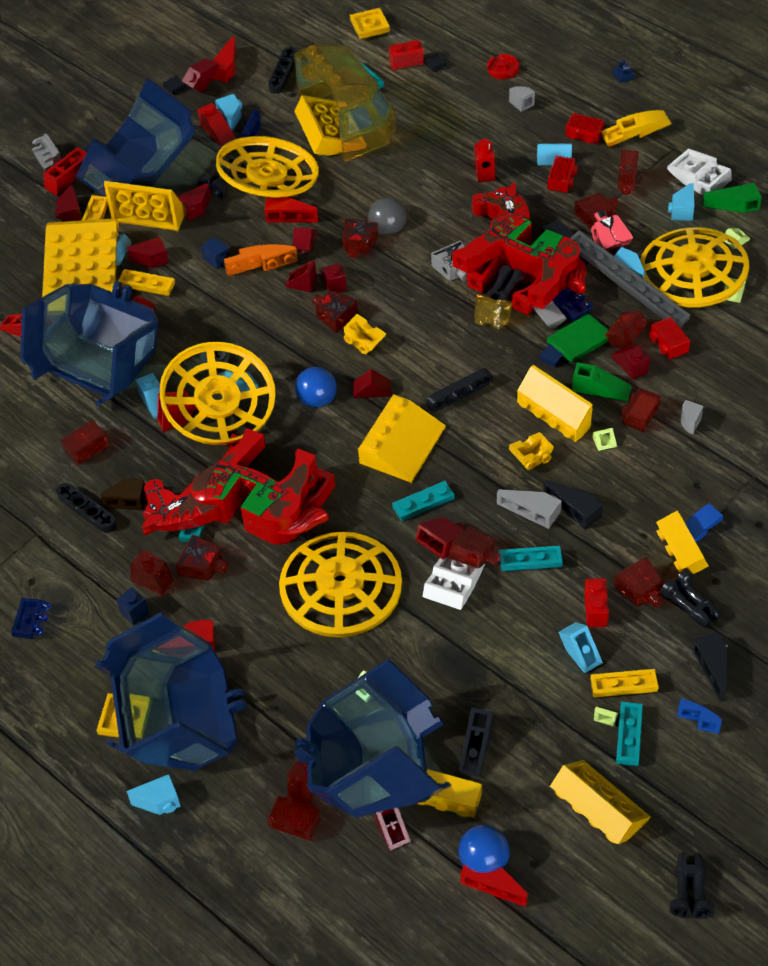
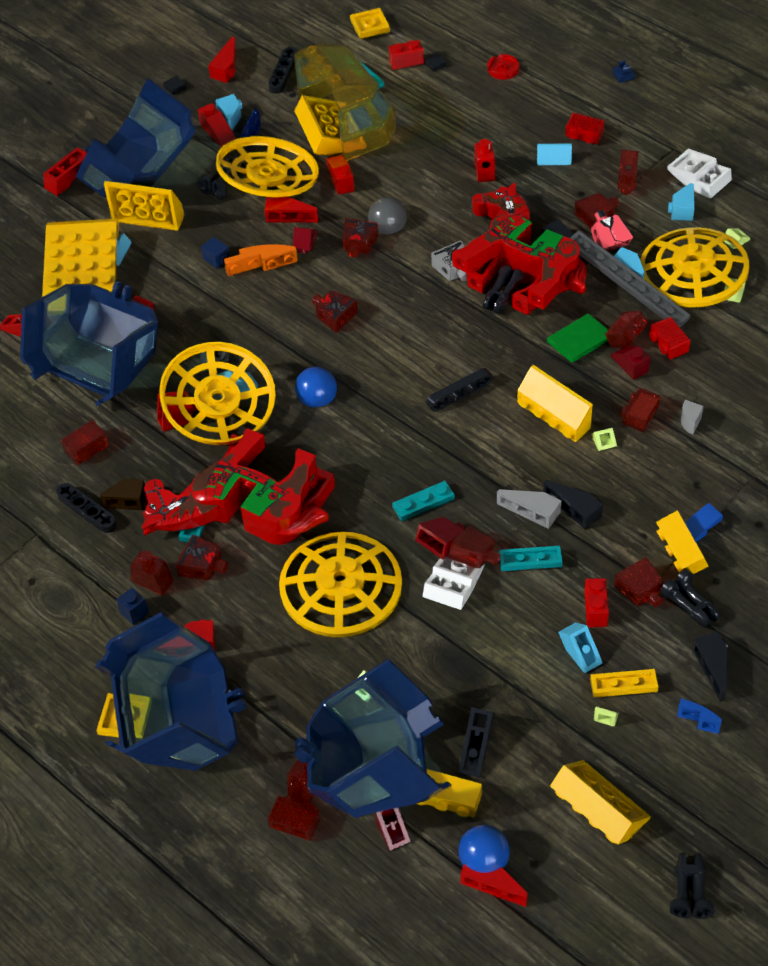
(28, 616): clear blue plate -> none
(46, 152): light grey hinge -> none
(68, 206): dark red slope -> none
(96, 208): yellow plate -> none
(147, 282): yellow plate -> none
(148, 253): dark red slope -> none
(148, 390): medium azure slope -> none
(155, 796): medium azure slope -> none
(195, 201): dark red slope -> none
(200, 74): dark red slope -> none
(303, 278): dark red slope -> none
(334, 278): dark red slope -> none
(340, 174): none -> red slope
(362, 335): yellow cylinder -> none
(372, 385): dark red slope -> none
(400, 439): yellow slope -> none
(492, 311): clear yellow cylinder -> none
(521, 97): light grey brick -> none
(532, 451): yellow cylinder -> none
(551, 315): light grey slope -> none
(551, 356): dark blue tile -> none
(562, 174): red brick -> none
(572, 305): clear blue plate -> none
(598, 382): green slope -> none
(629, 733): teal plate -> none
(635, 124): yellow slope -> none
(736, 199): green slope -> none

